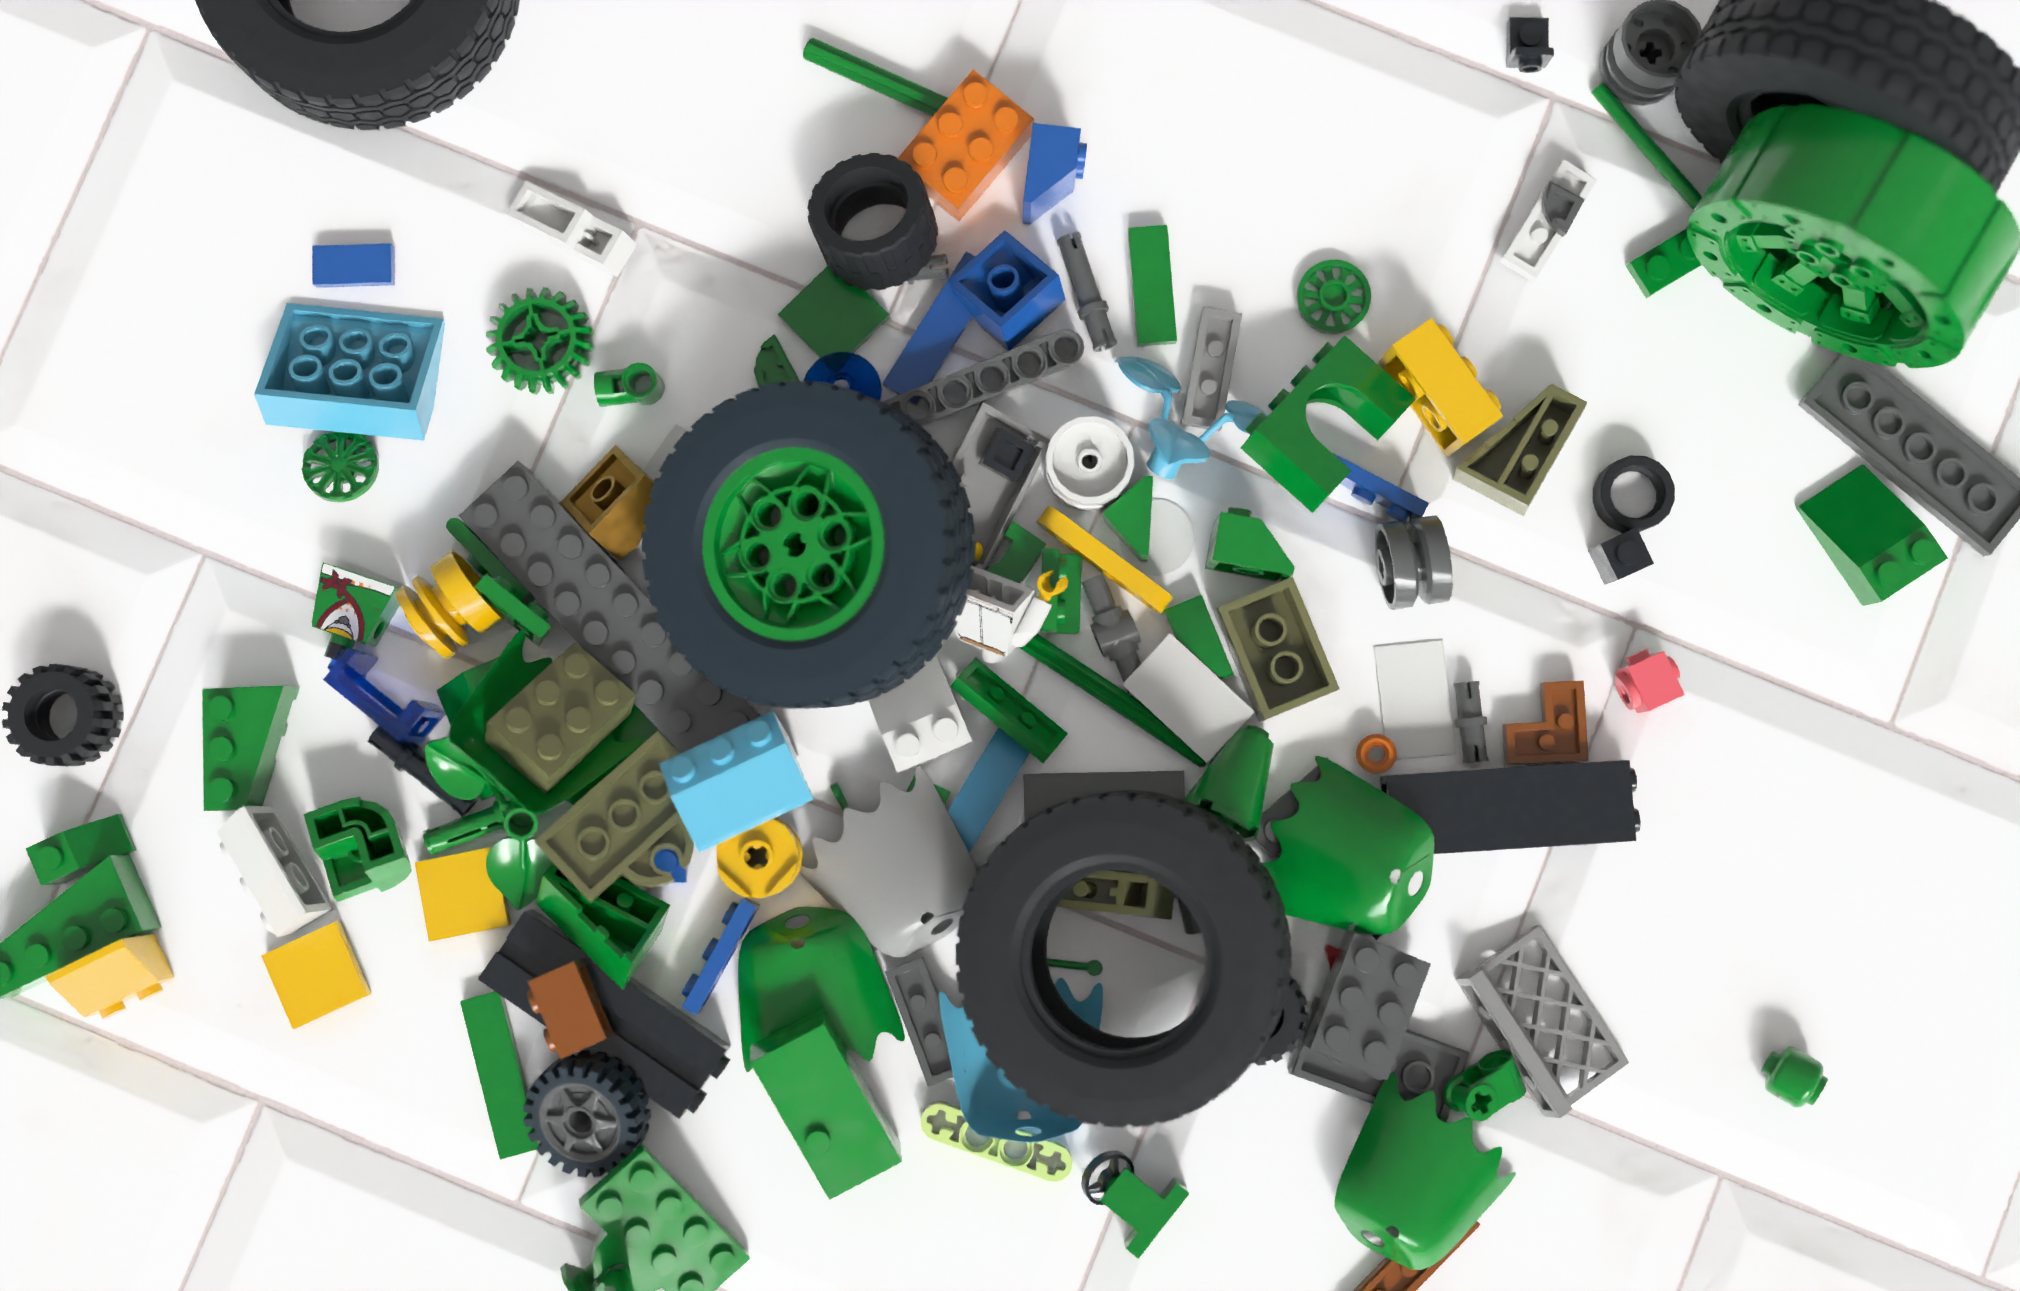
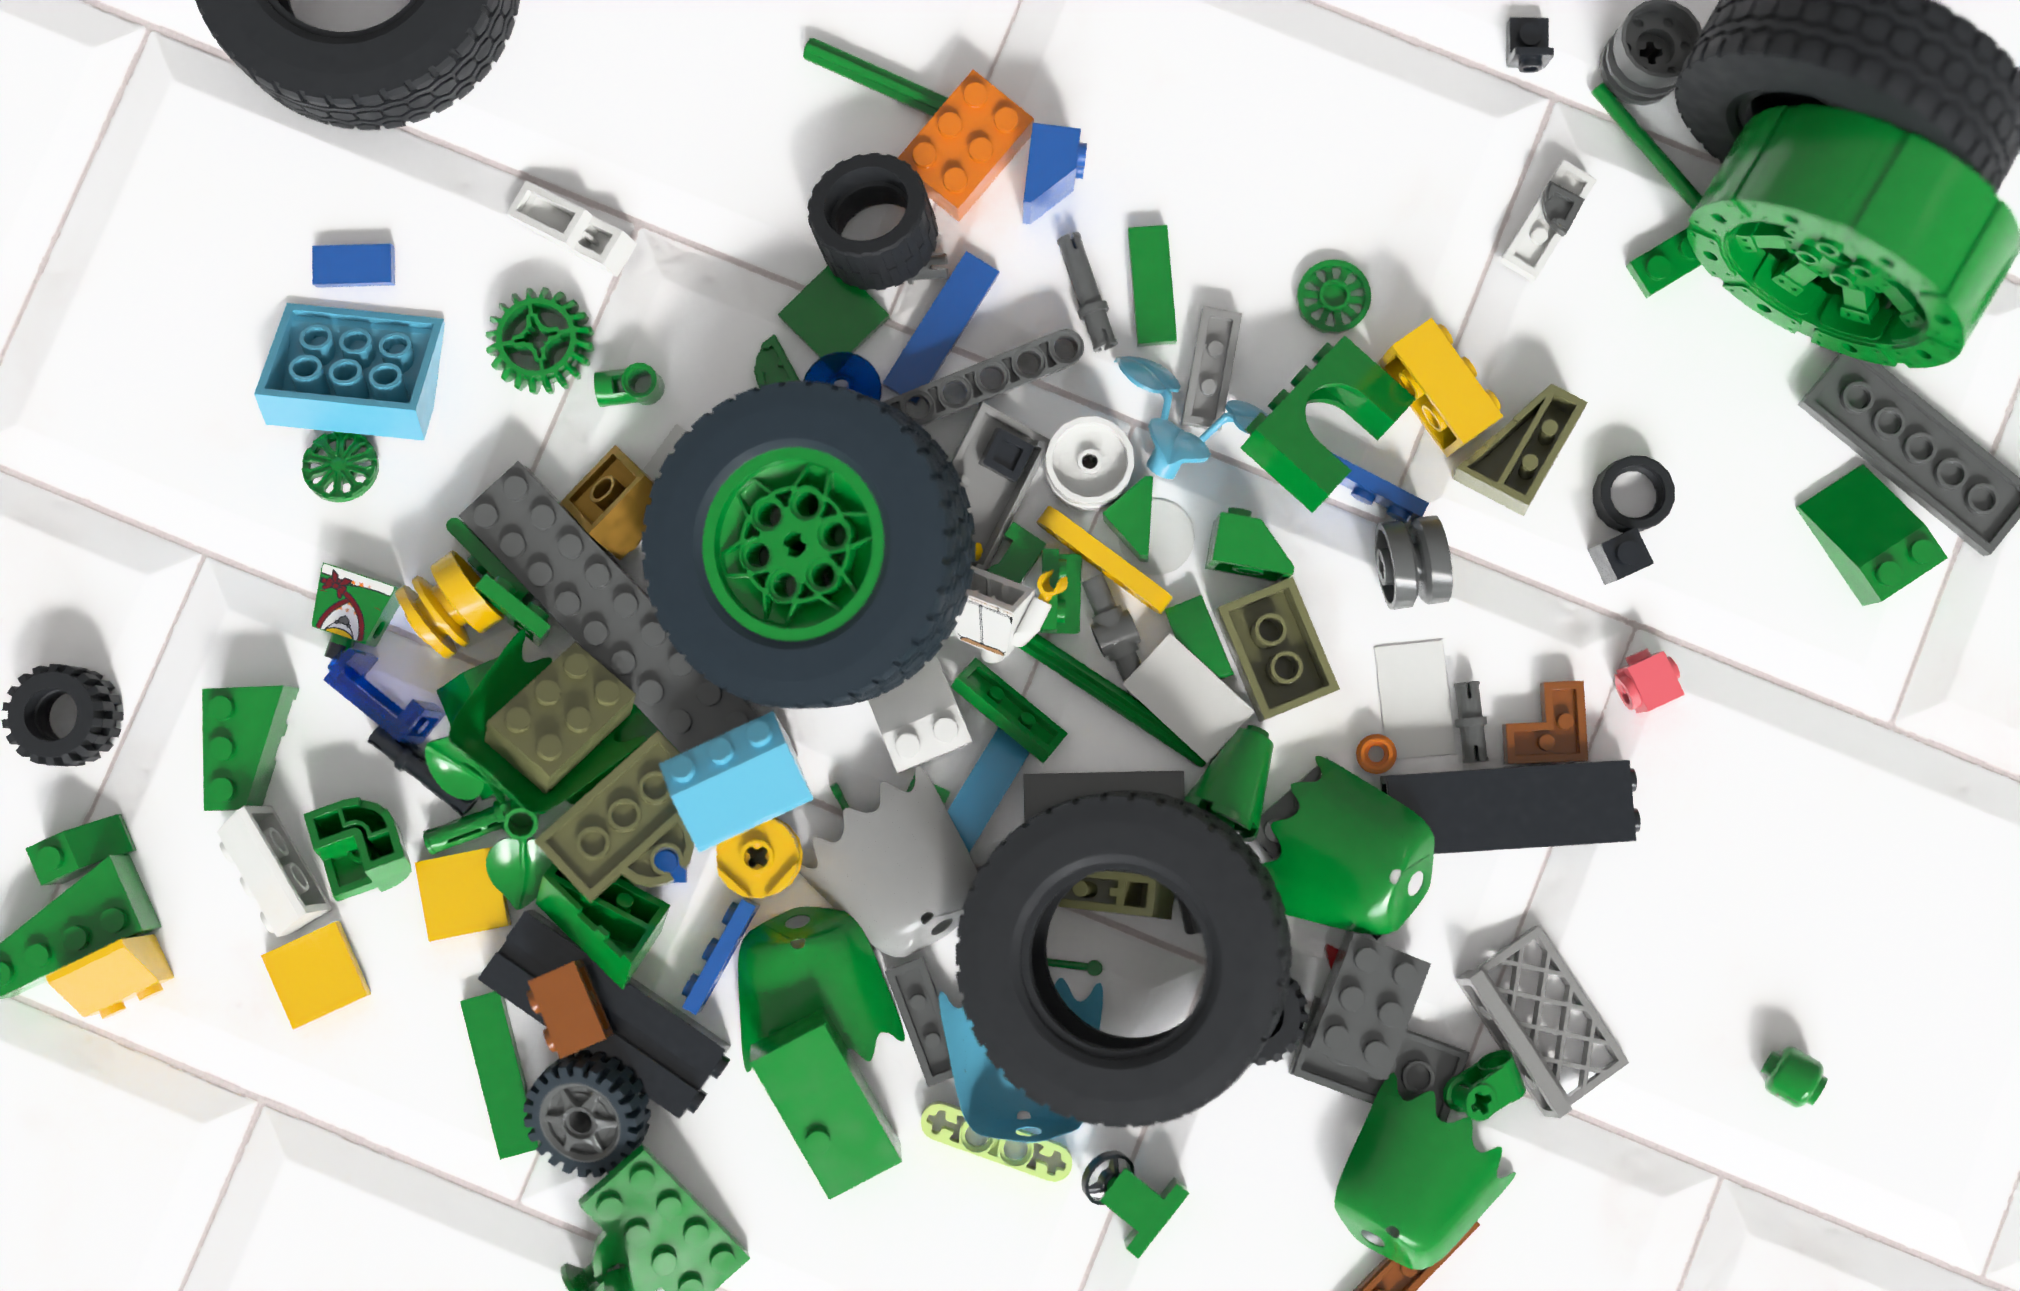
(1008, 290): blue slope -> none

